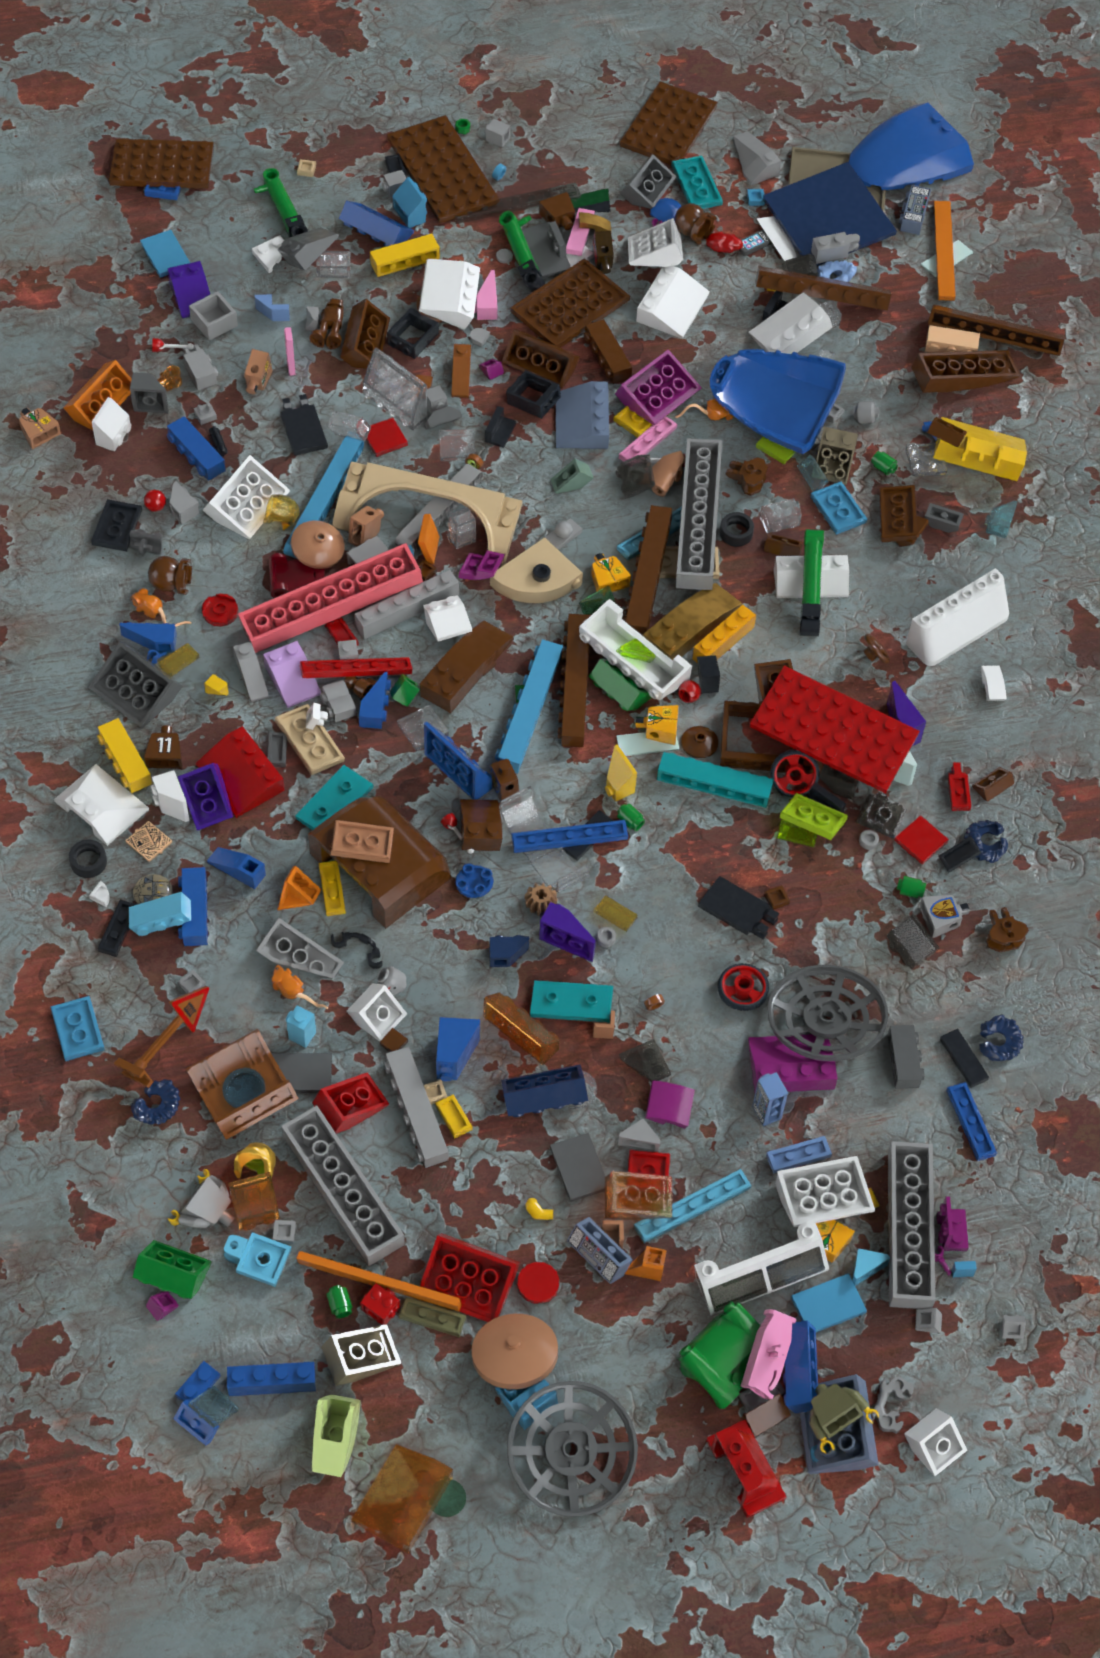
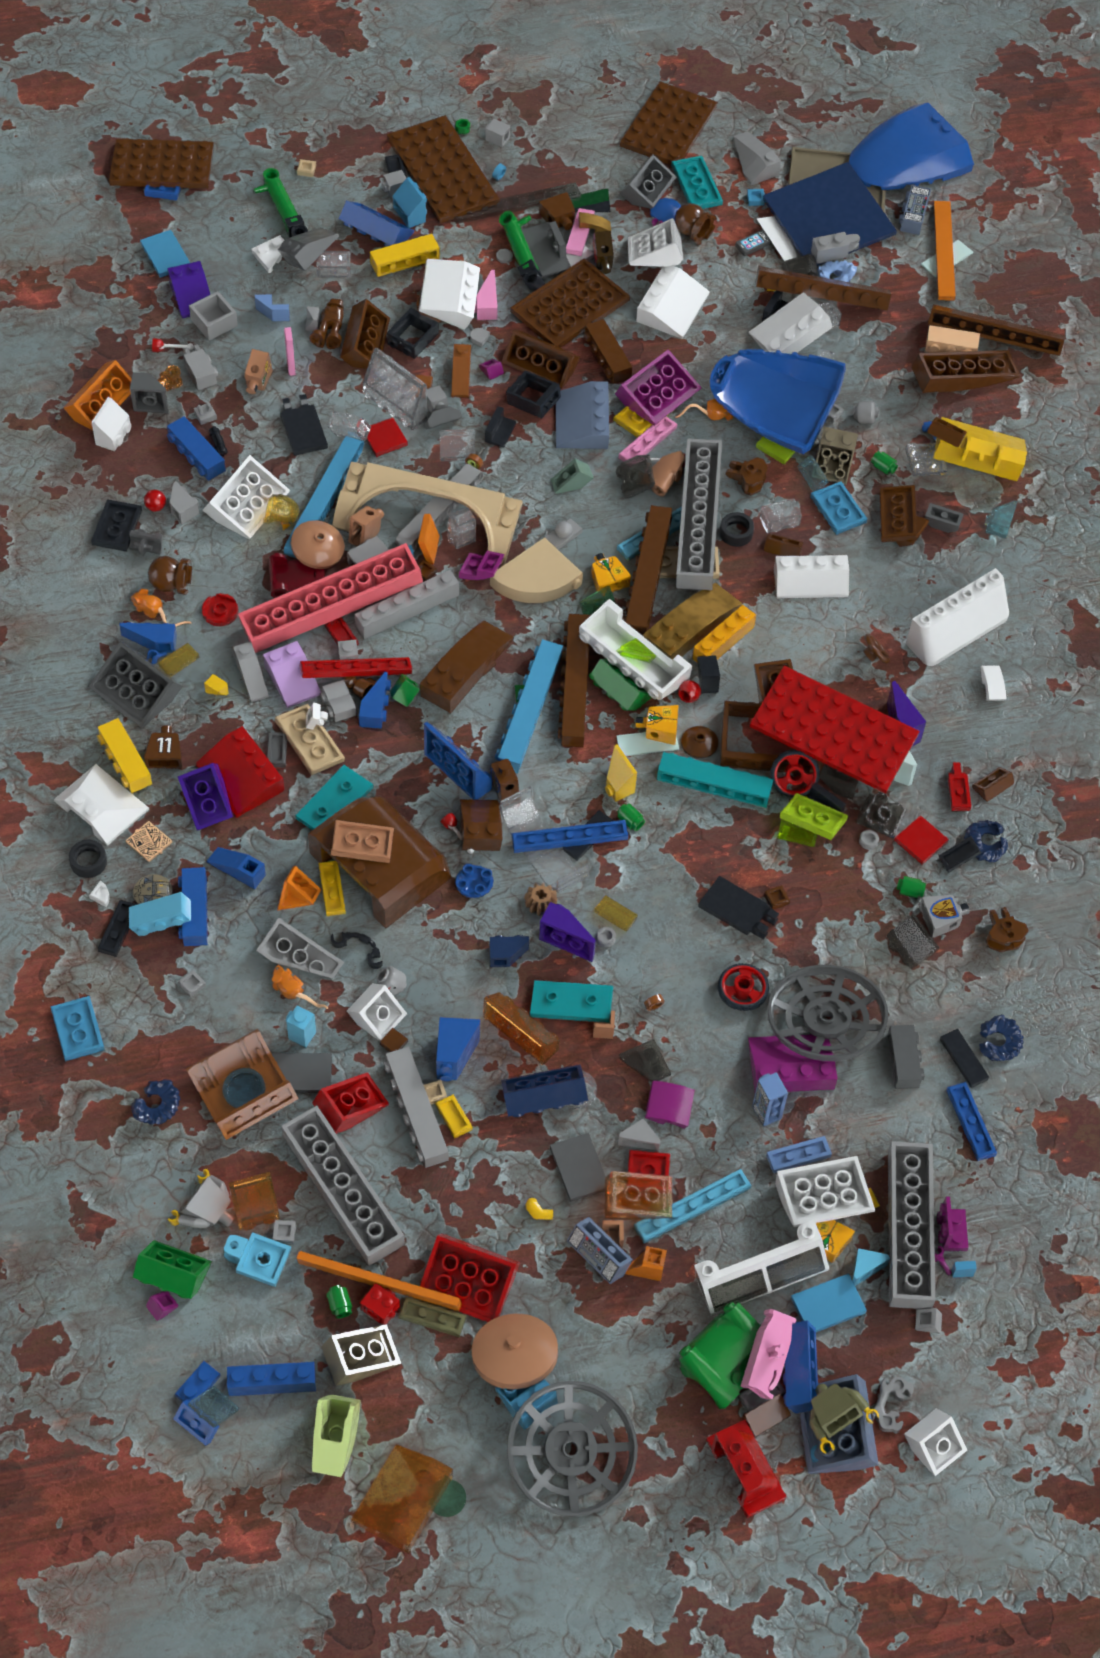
(38, 426): nougat torso -> none
(169, 796): white slope -> none
(188, 1012): dark orange piece -> none
(255, 1157): pearl gold piece -> none
(413, 726): clear plate -> none
(447, 618): white slope -> none
(538, 1282): red tile -> none
(541, 573): black tile -> none
(724, 242): red arm -> none
(811, 583): green piece -> none
(1013, 1327): light grey tile -> none

